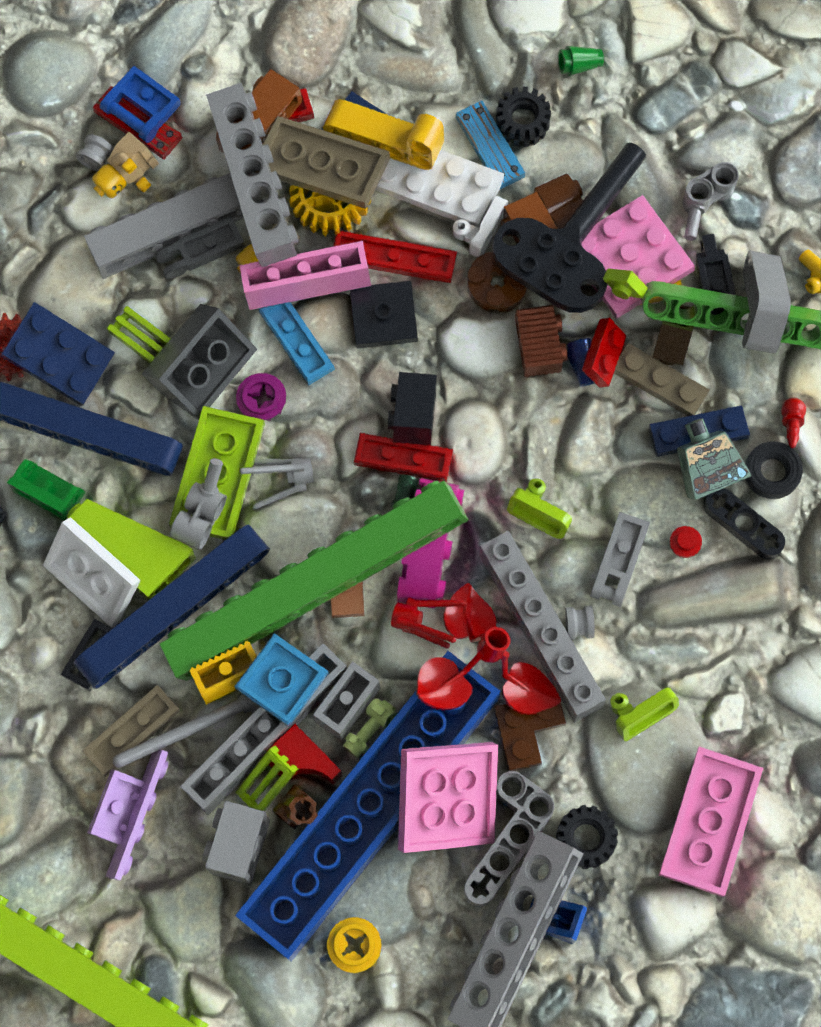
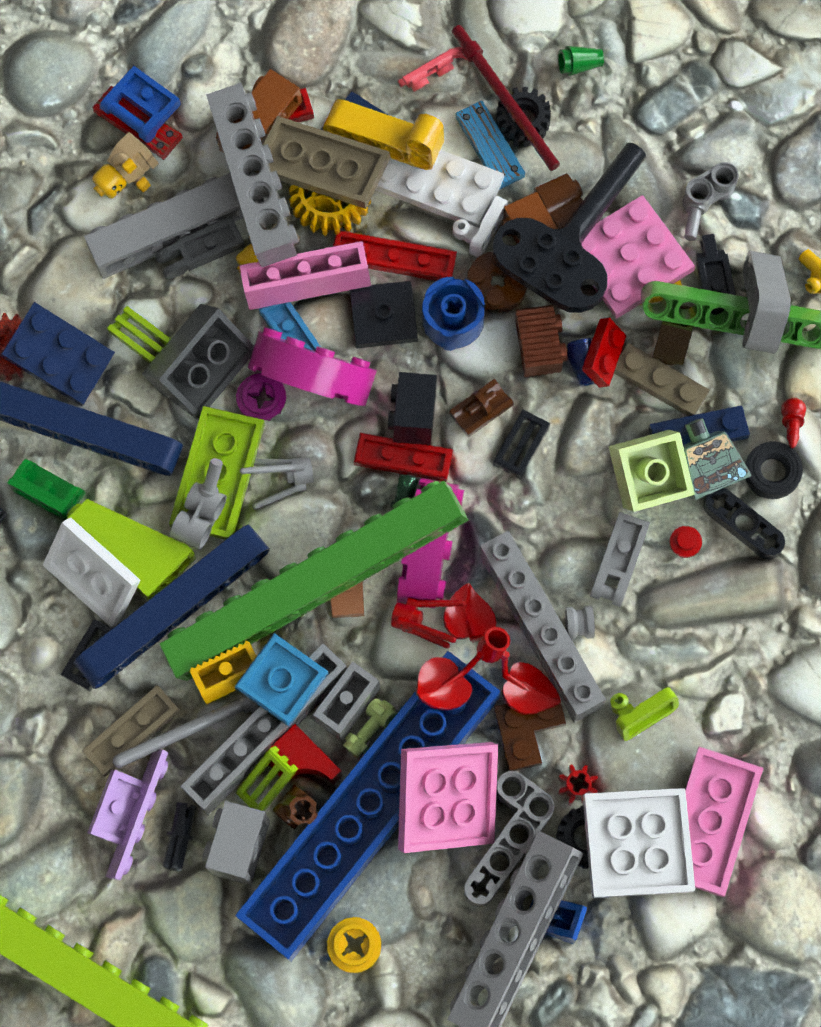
(94, 152): light grey wheel -> none
(179, 836): none -> black axle
(311, 370): none -> dark pink brick
(441, 65): none -> coral piece
(467, 315): none -> blue brick
(473, 53): none -> dark red bar
(481, 408): none -> reddish brown hips
(510, 465): none -> black tile
(538, 513): lime piece -> none
(574, 774): none -> red gear
(625, 283): lime plate -> none
(638, 843): none -> white plate
(651, 470): none -> yellowish green brick

